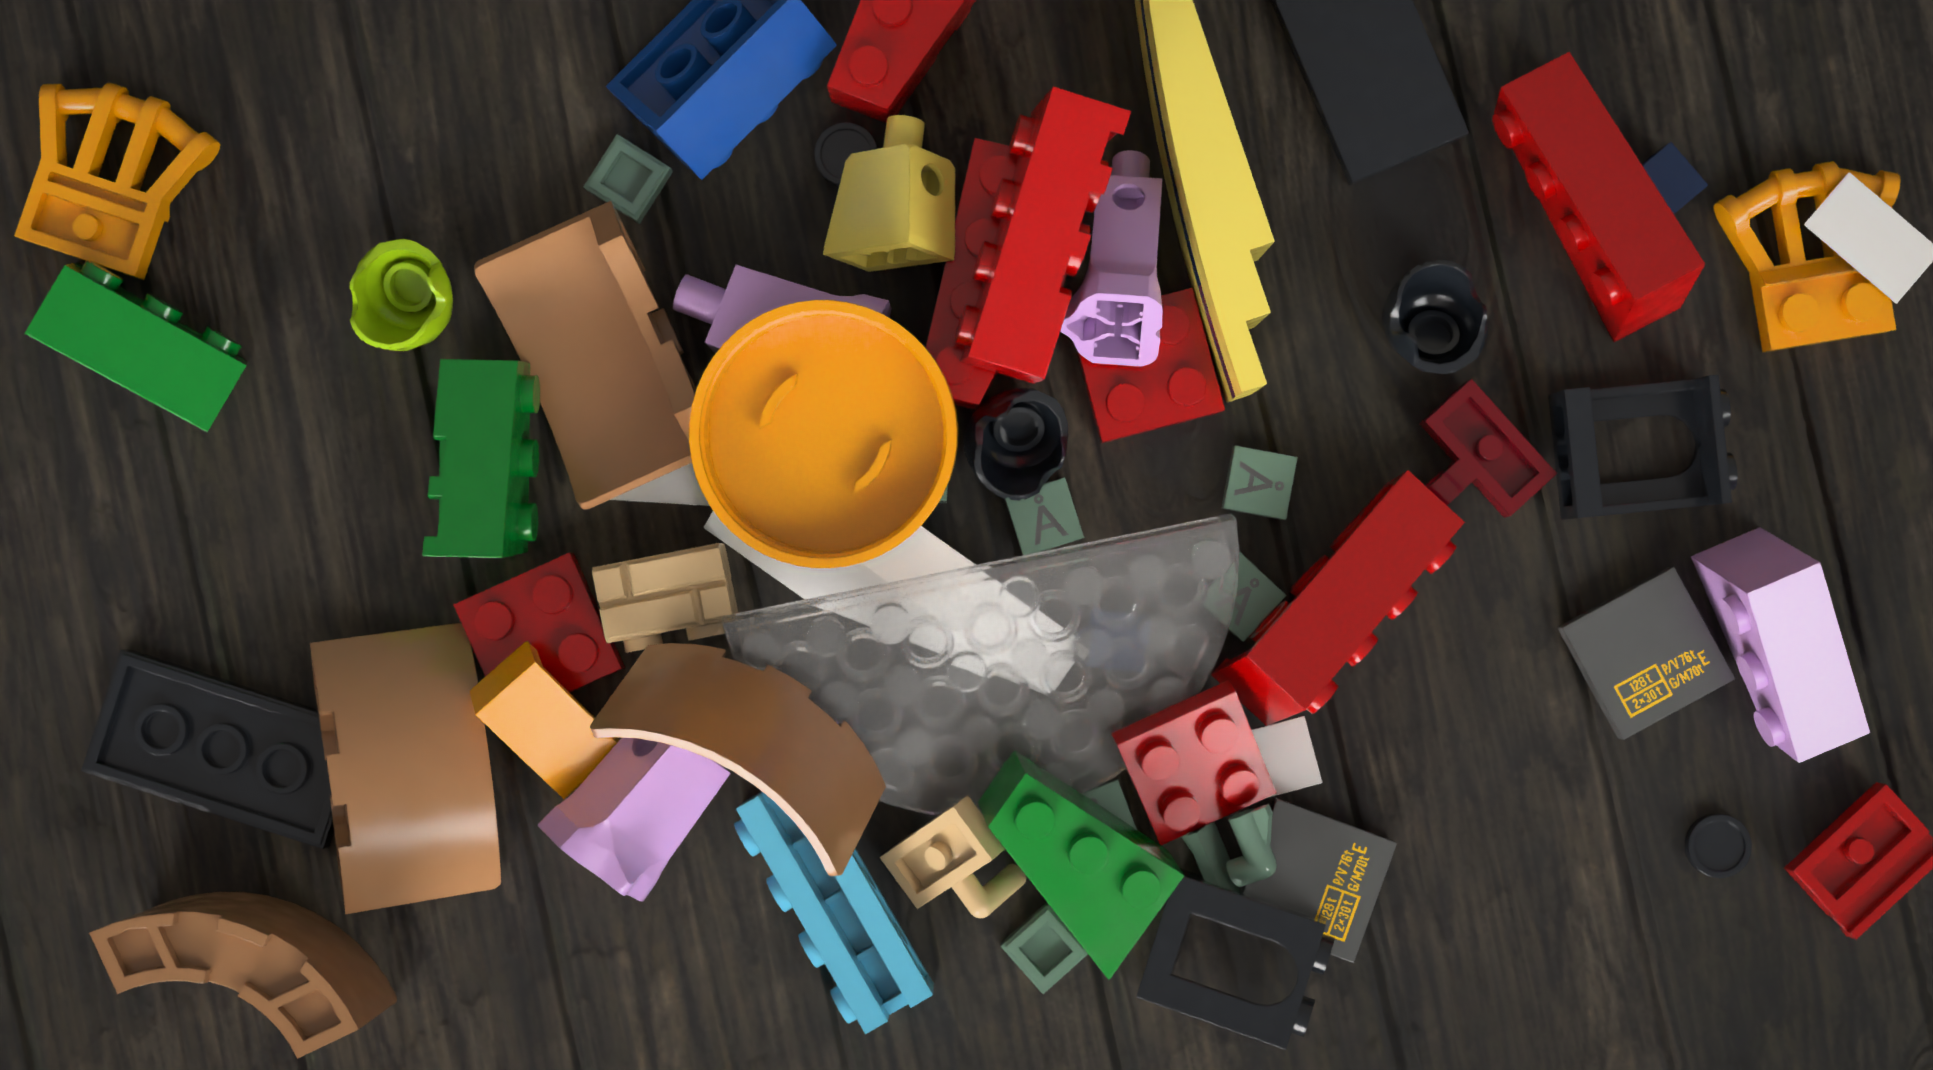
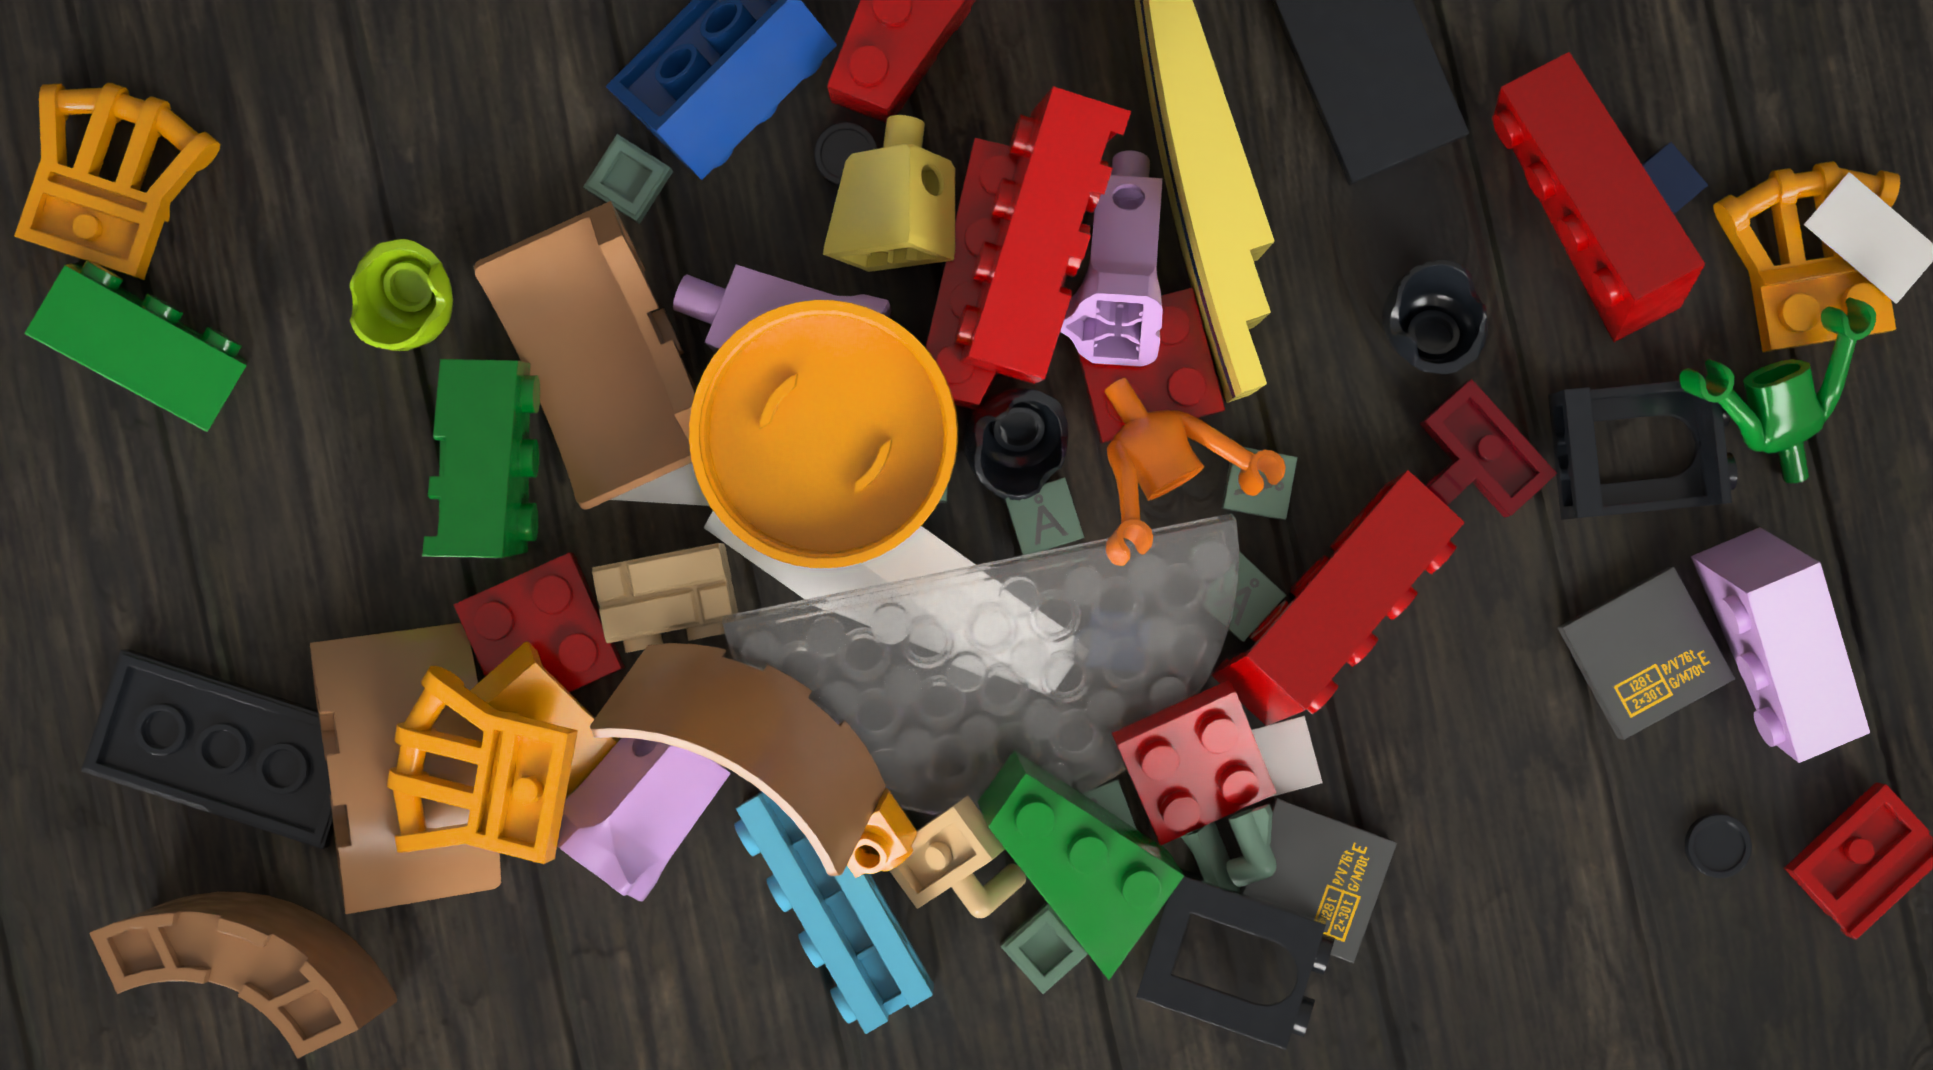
(517, 782): none -> light orange plate
(885, 840): none -> light orange plate
(1157, 456): none -> orange piece
(1782, 395): none -> green piece

